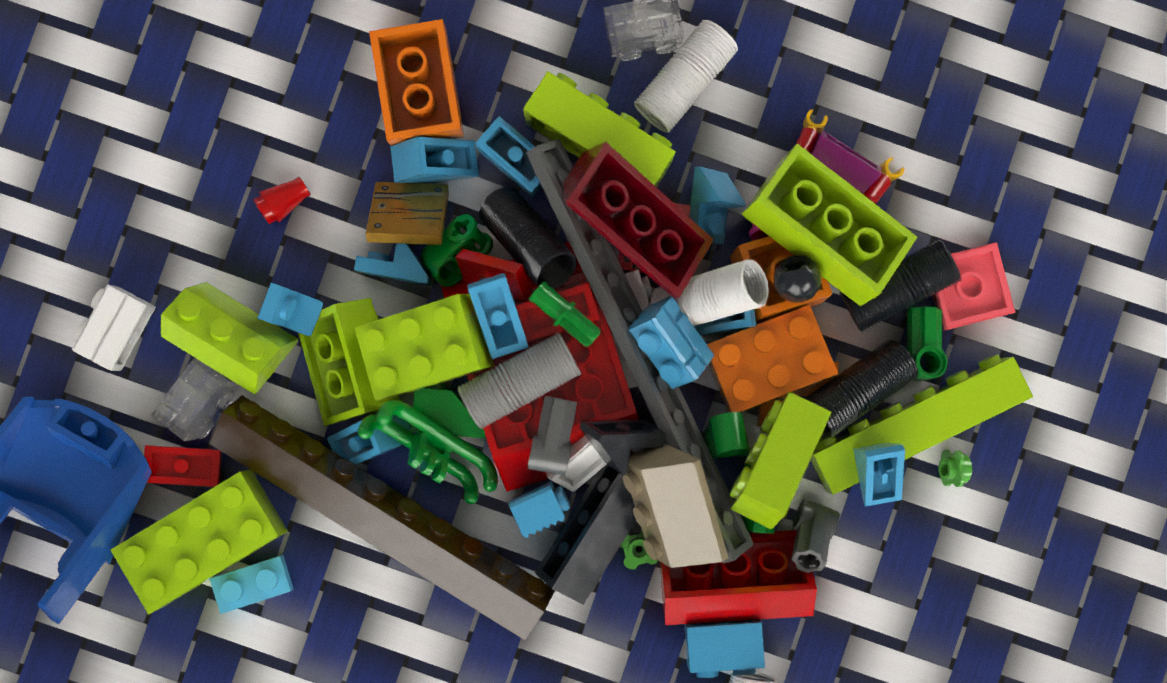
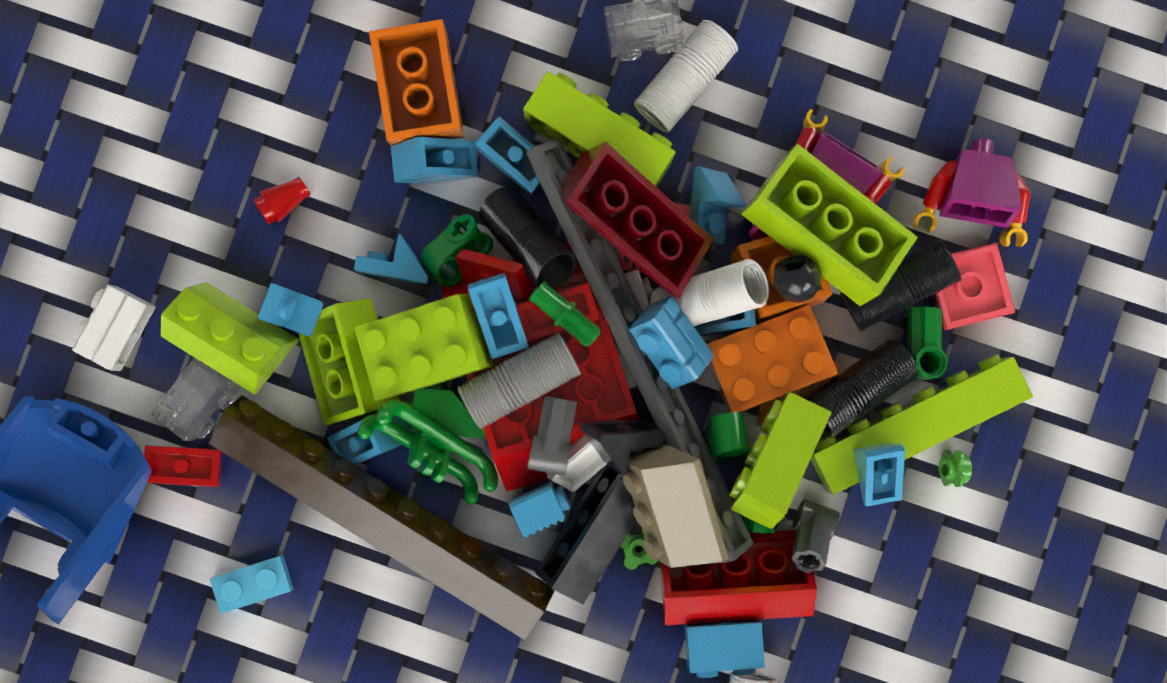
(199, 540): lime brick -> none
(407, 213): pearl gold tile -> none
(979, 190): none -> magenta torso

